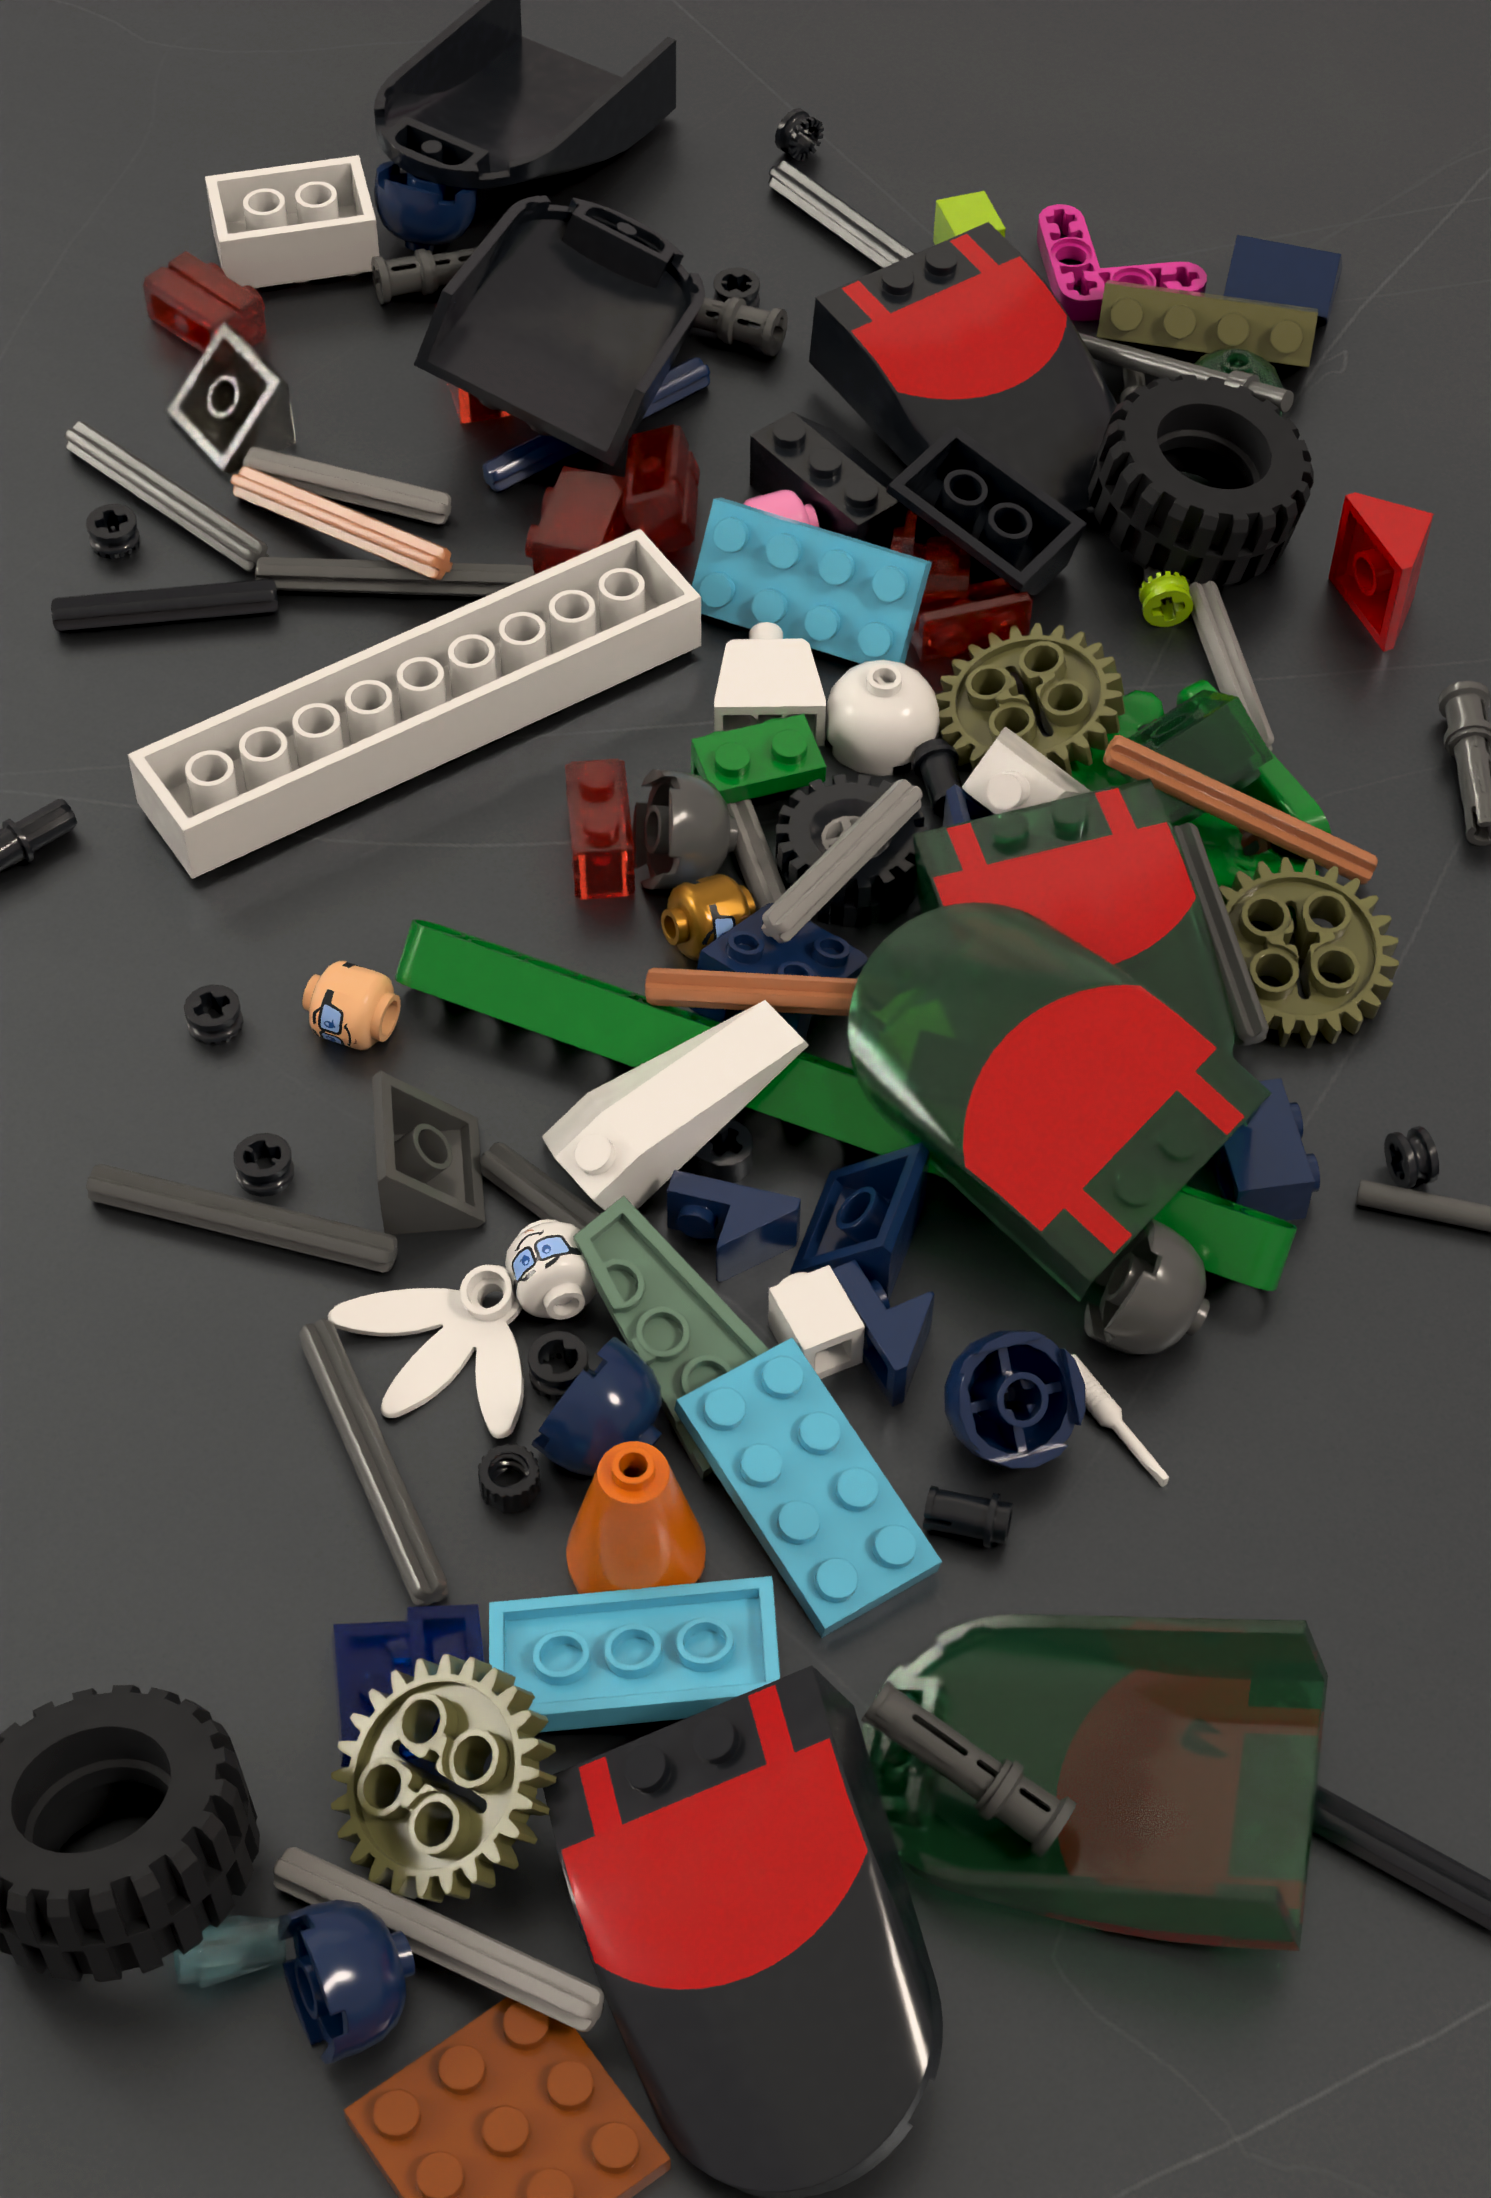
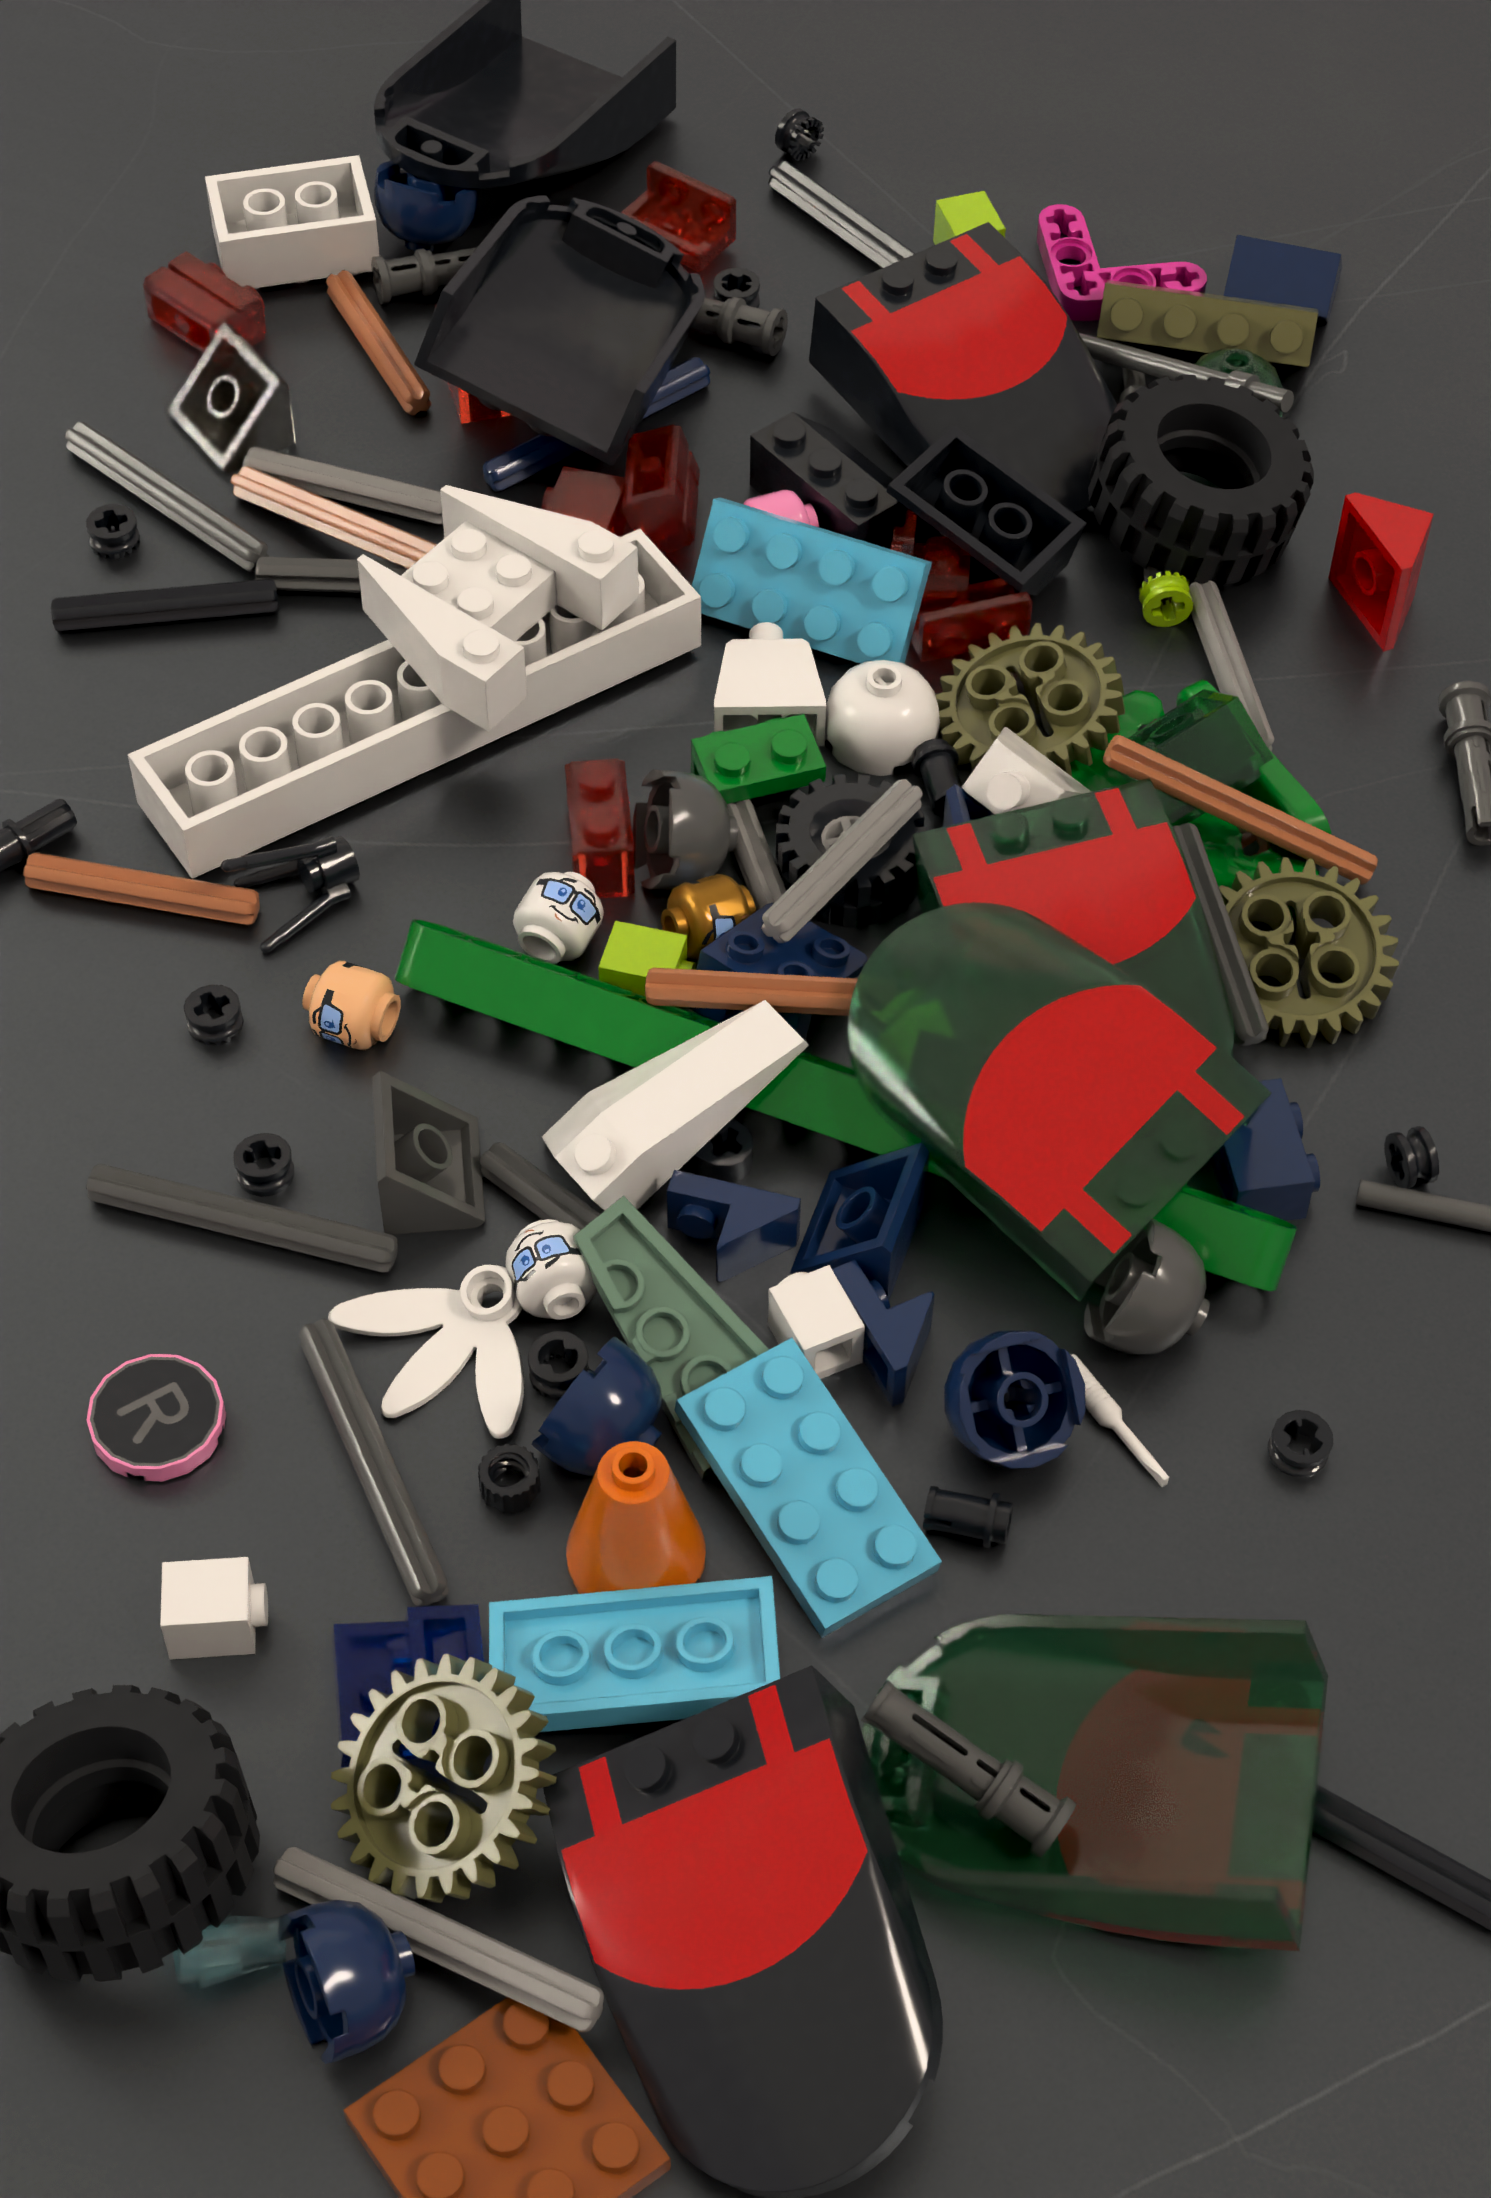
(142, 889): none -> nougat axle
(156, 1417): none -> black tile
(211, 1608): none -> white brick
(321, 865): none -> black plant
(378, 342): none -> nougat axle
(486, 587): none -> white wedge
(558, 917): none -> white head
(637, 949): none -> lime brick
(687, 214): none -> clear red bracket
(1298, 1423): none -> black bush

